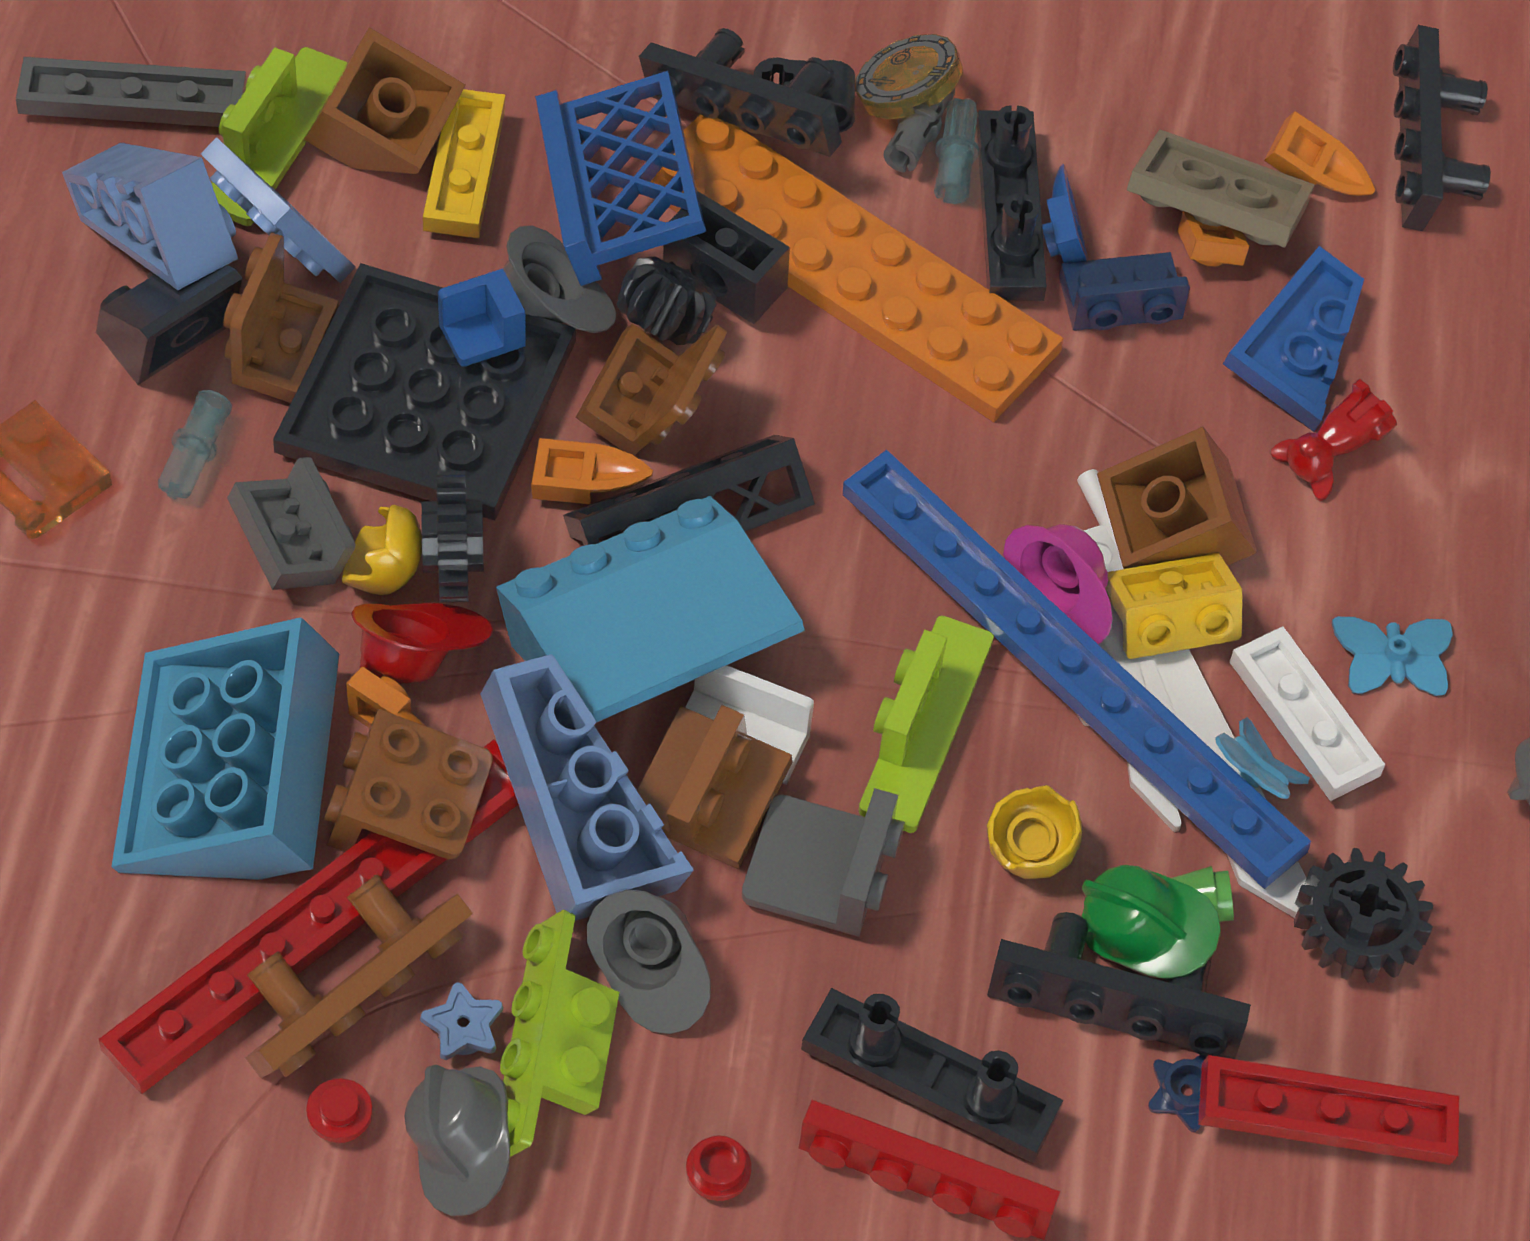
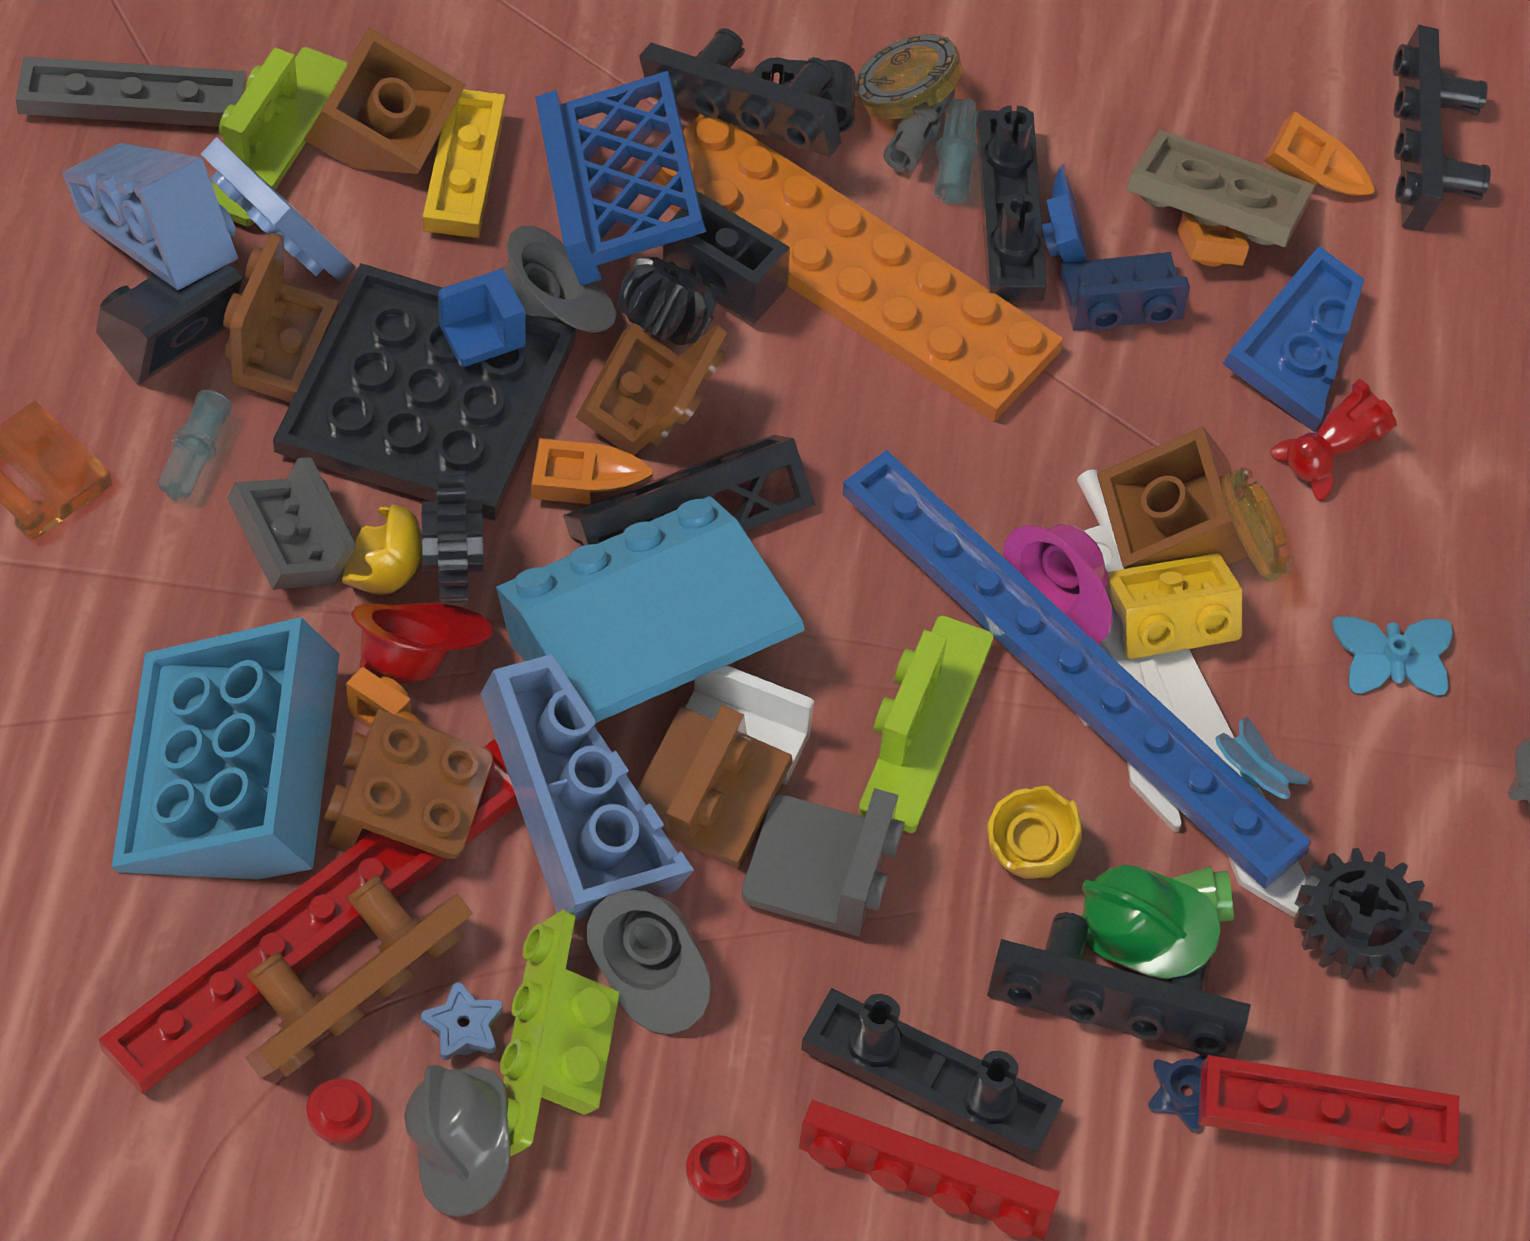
(1256, 524): none -> clear yellow tile
(1307, 713): white plate -> none

